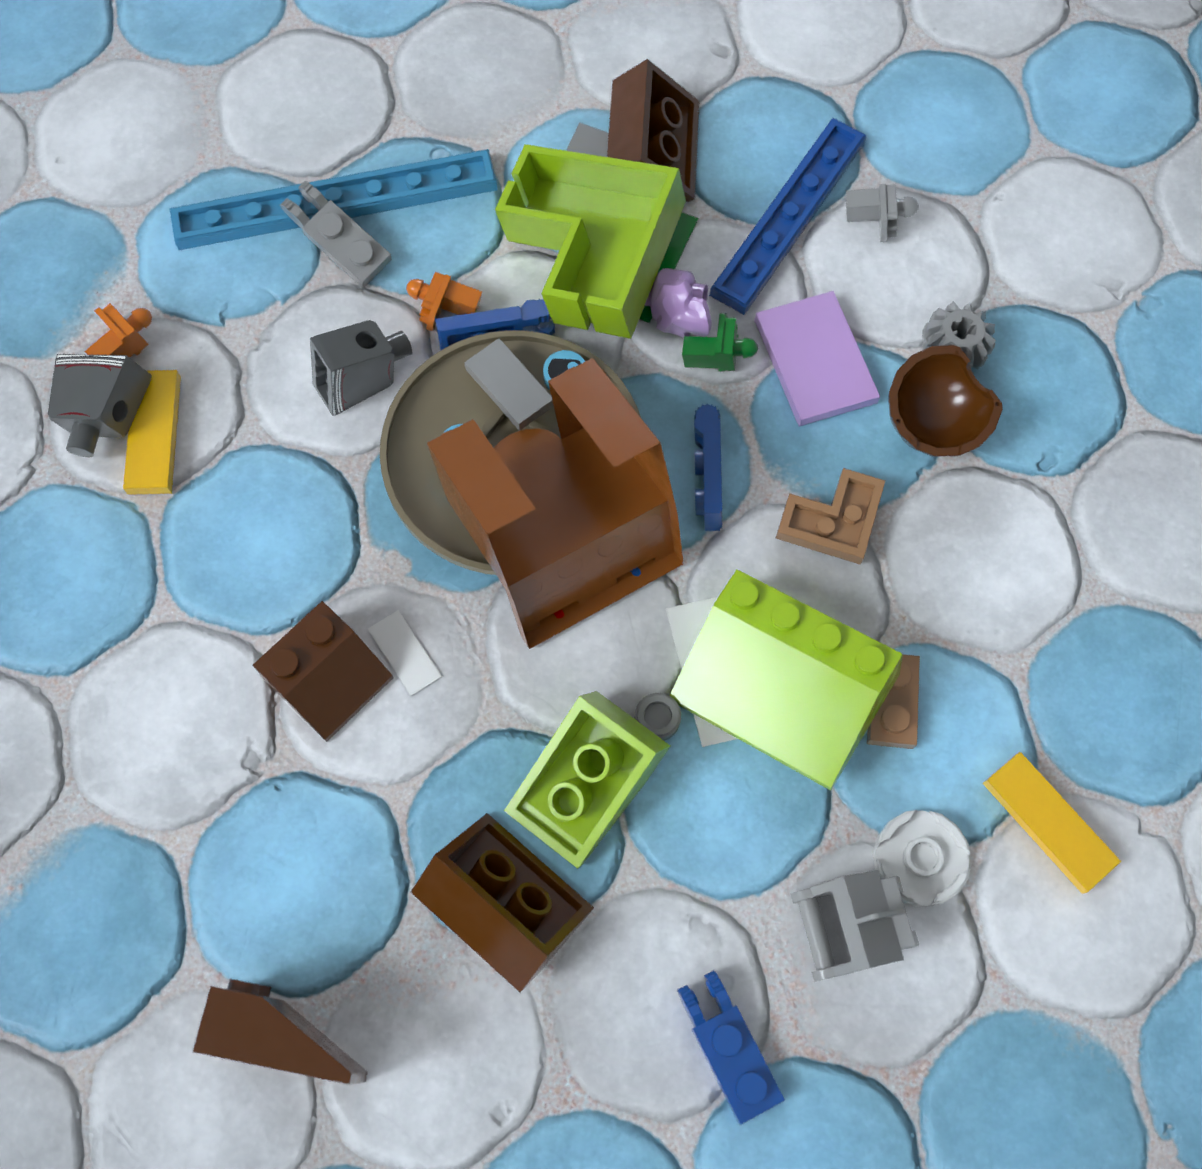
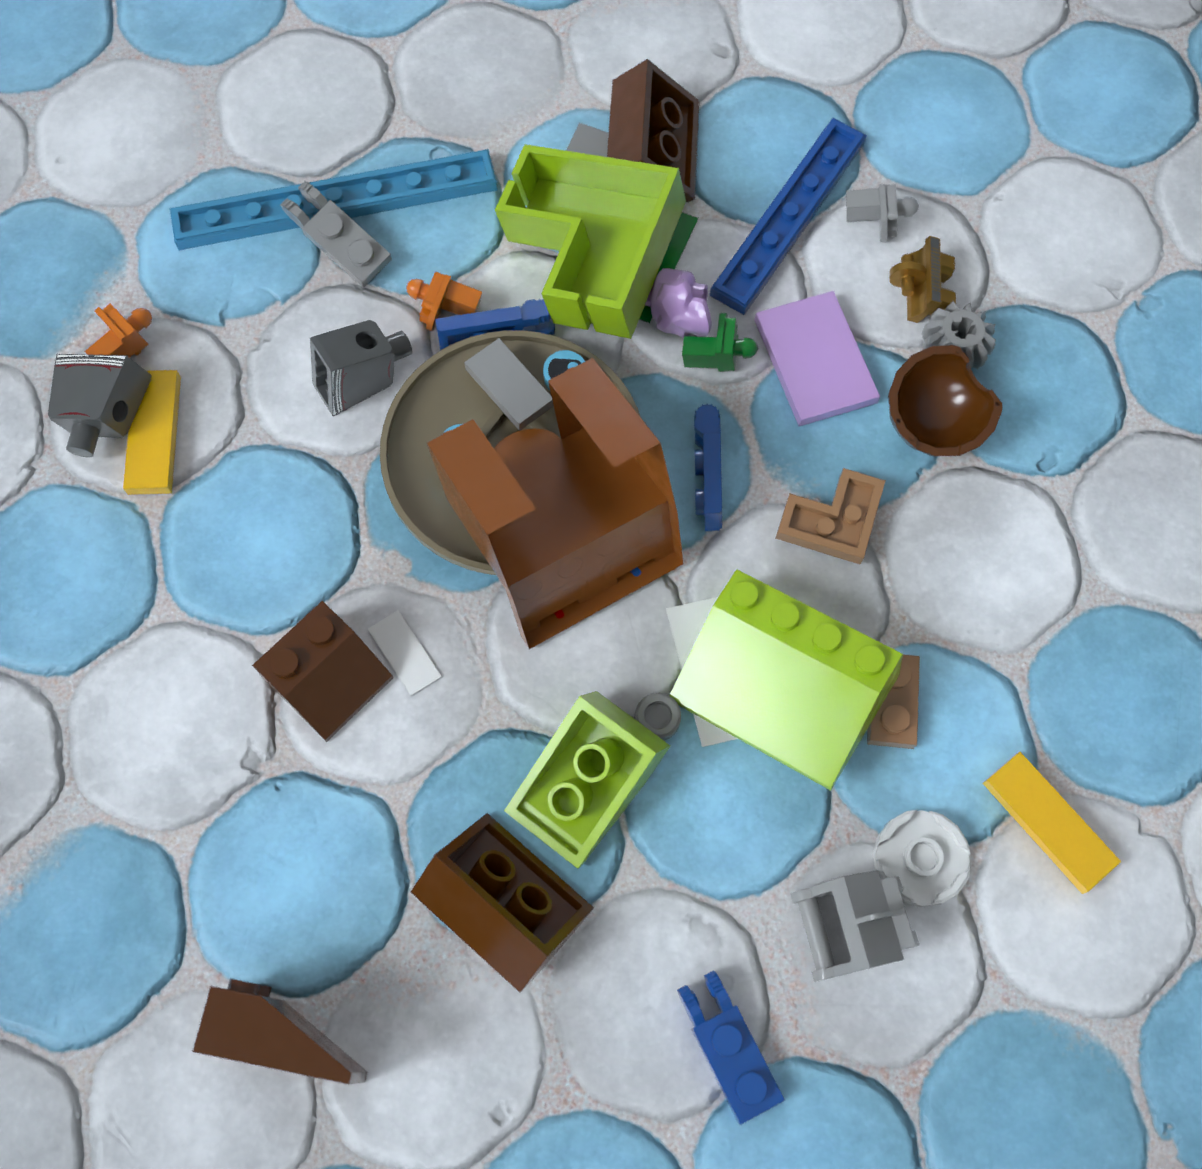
(921, 279): none -> pearl gold hips

